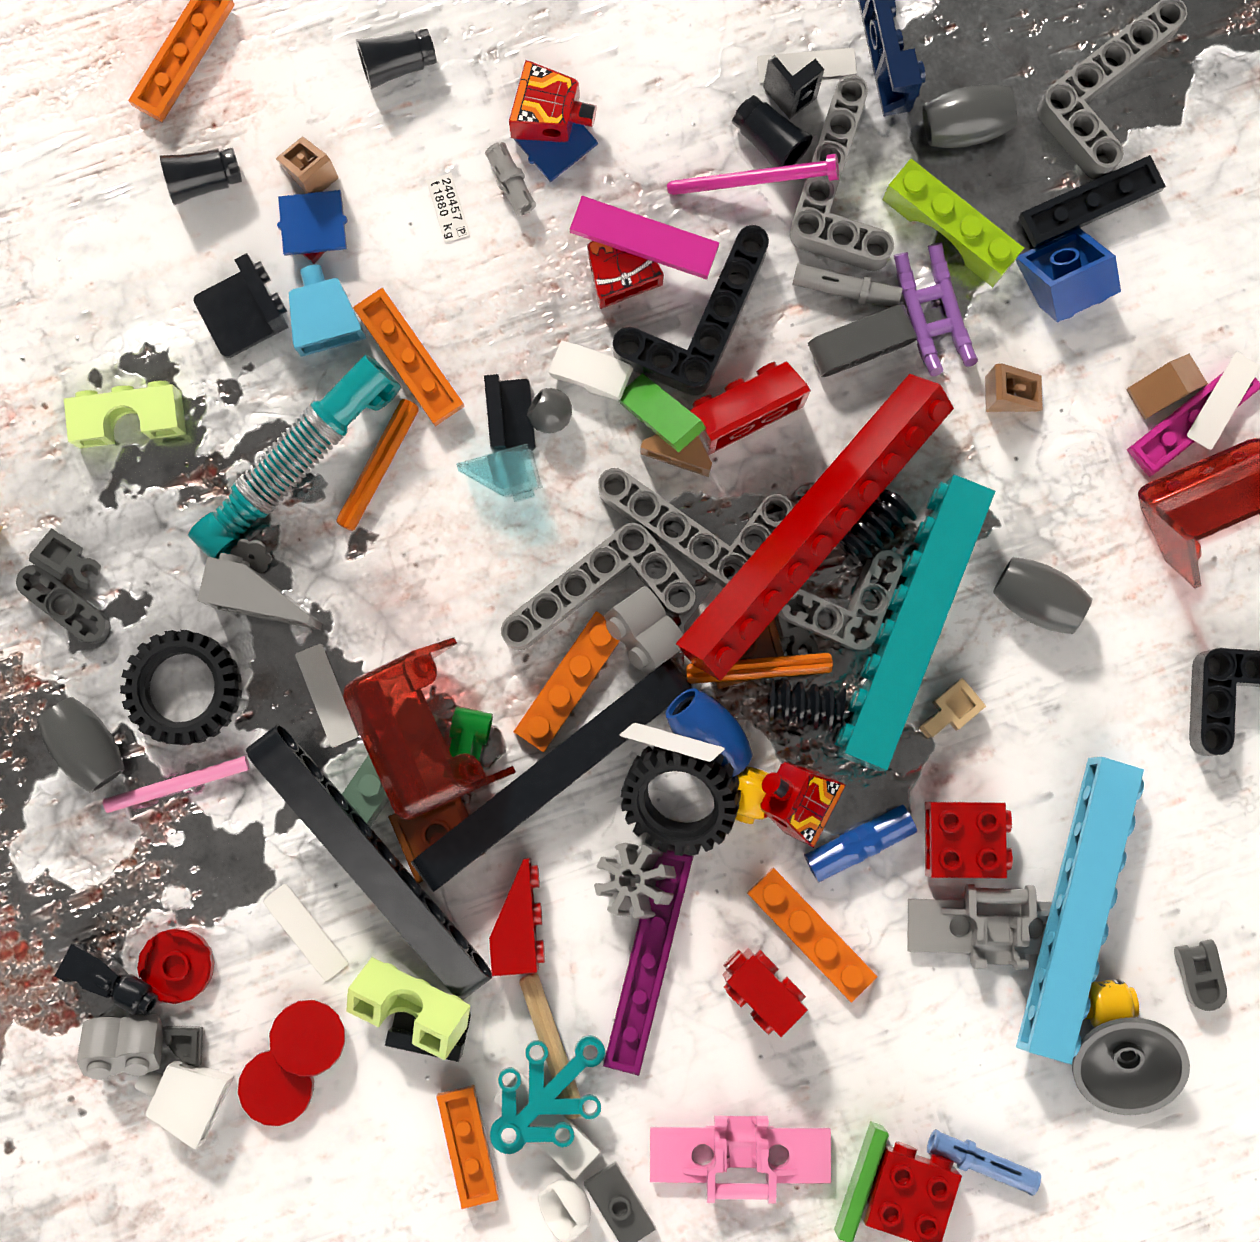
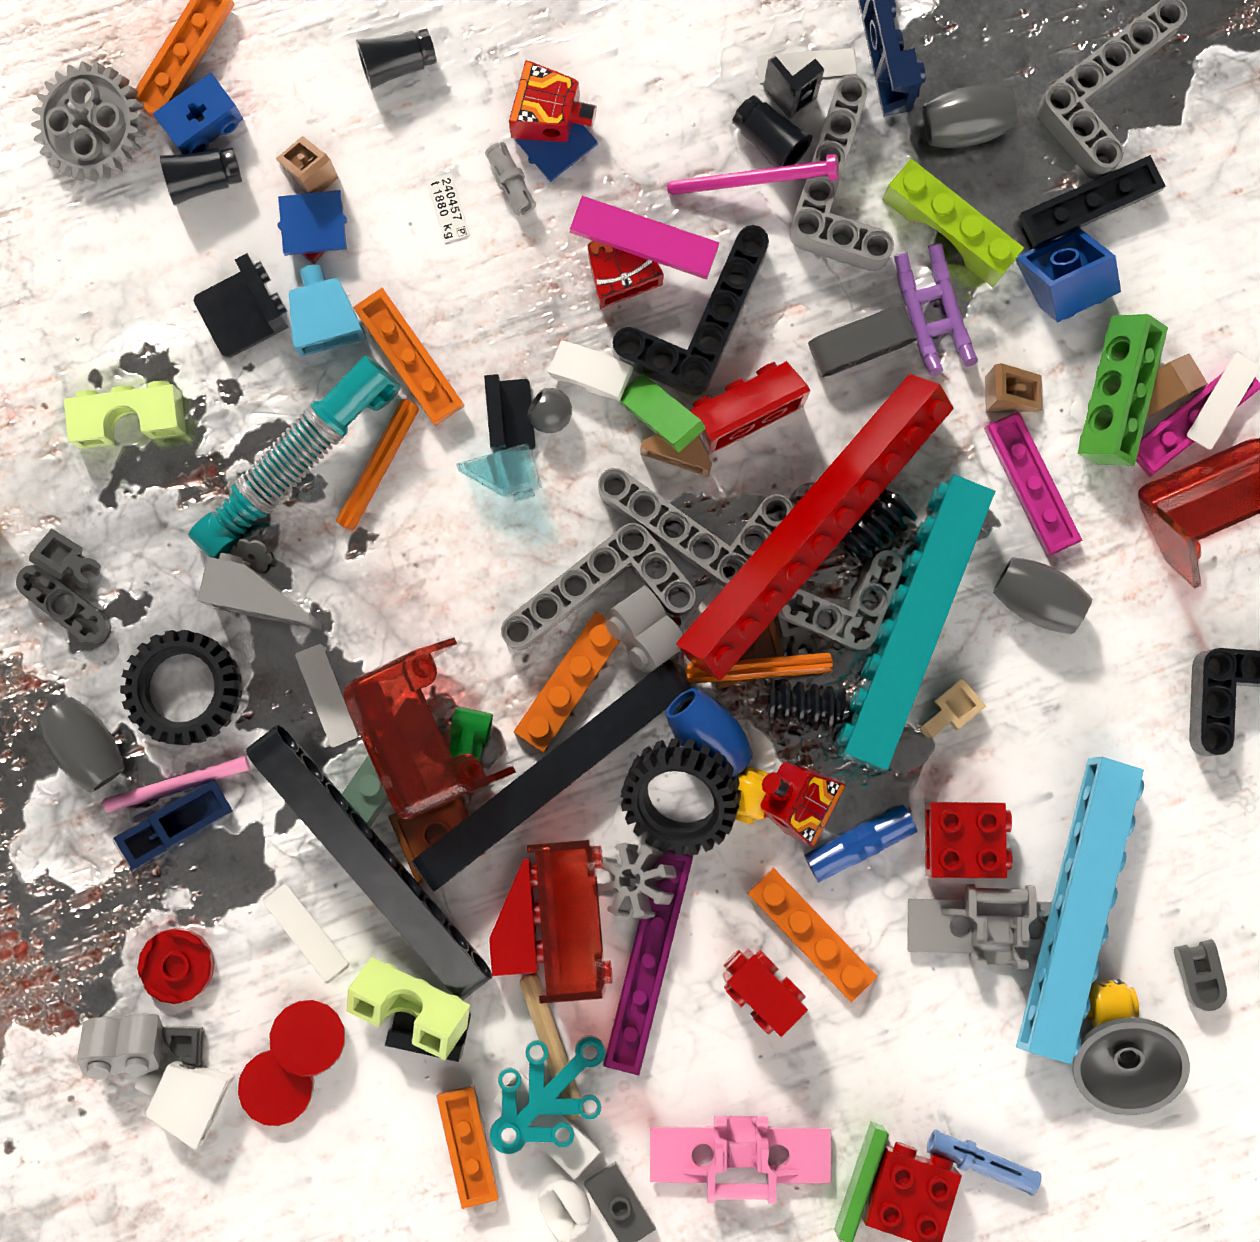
(107, 978): black piece -> none
(108, 97): none -> light grey gear
(172, 826): none -> dark blue slope
(202, 99): none -> blue brick
(571, 920): none -> clear red windscreen
(672, 742): white sticker -> none
(847, 286): light grey pin -> none
(1033, 484): none -> dark pink tile
(1122, 390): none -> bright green brick

